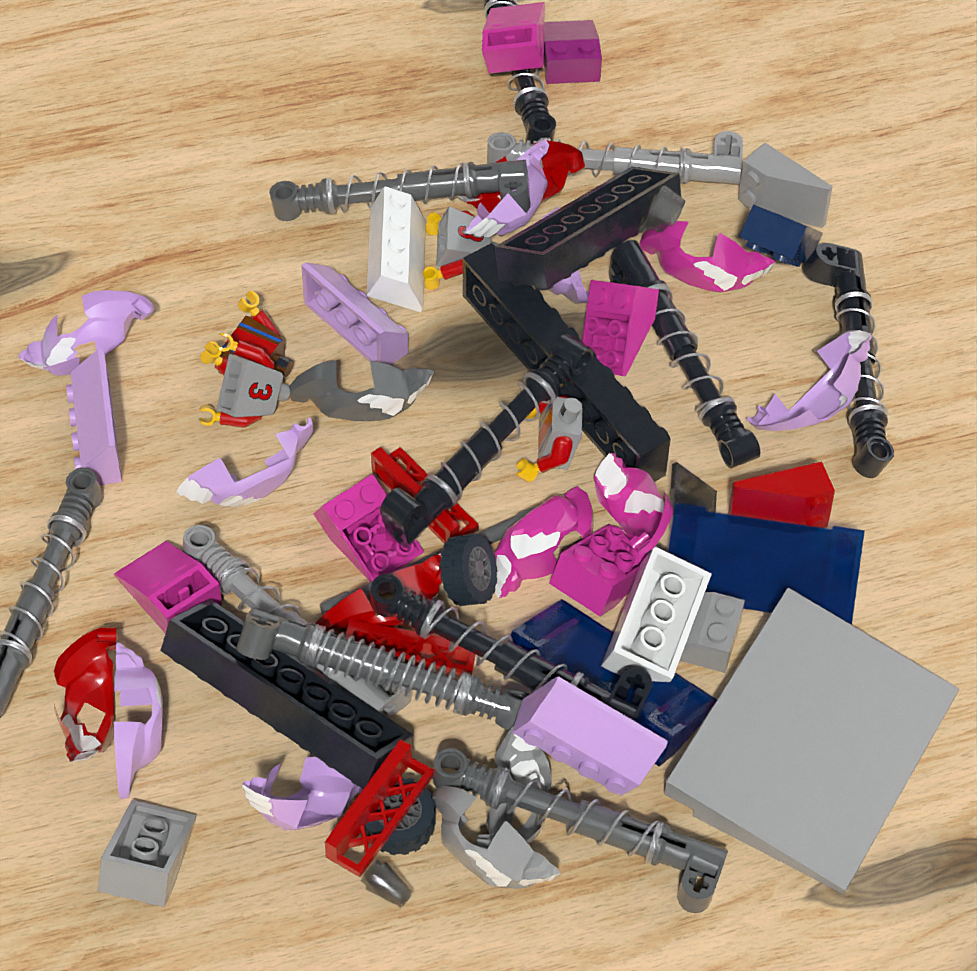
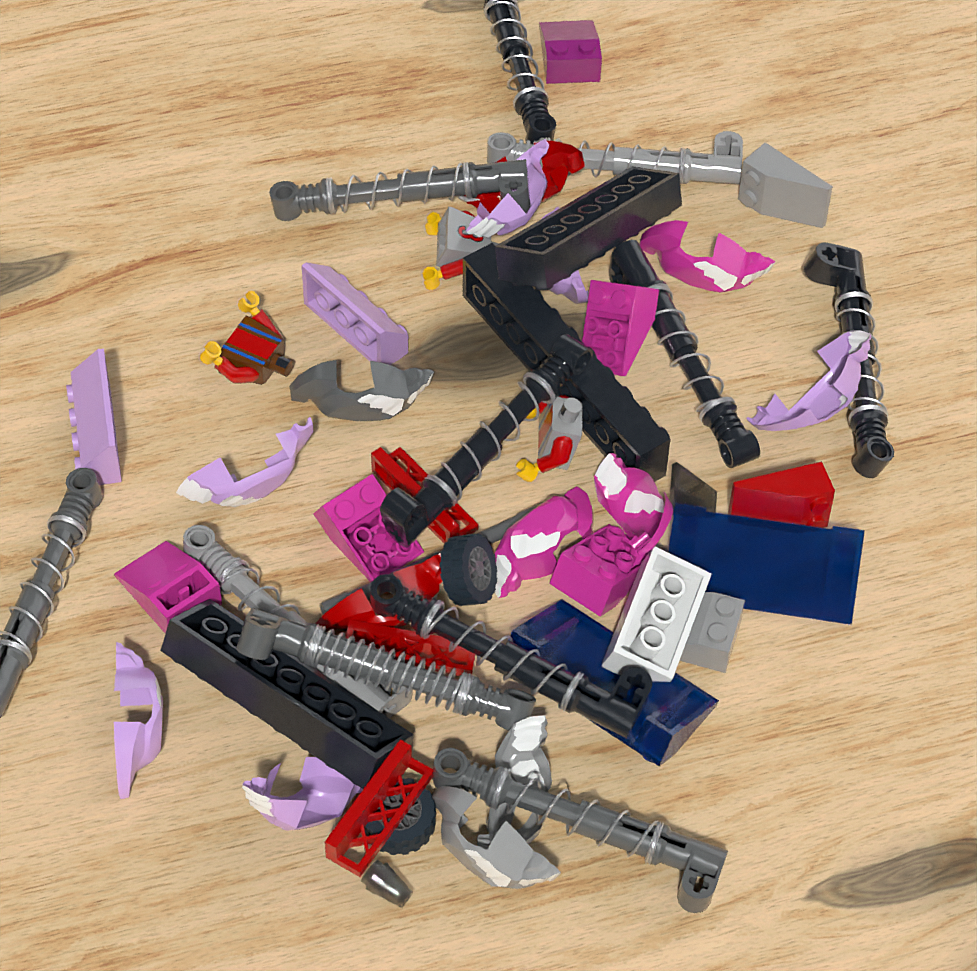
(88, 678): red animal -> none
(107, 325): lavender animal -> none
(146, 853): light grey slope -> none
(248, 387): light grey torso -> none
(396, 250): white slope -> none
(514, 37): dark pink slope -> none
(588, 736): lavender slope -> none
(663, 211): clear smoke slope -> none
(779, 236): dark blue piece -> none
(811, 742): light grey slope -> none

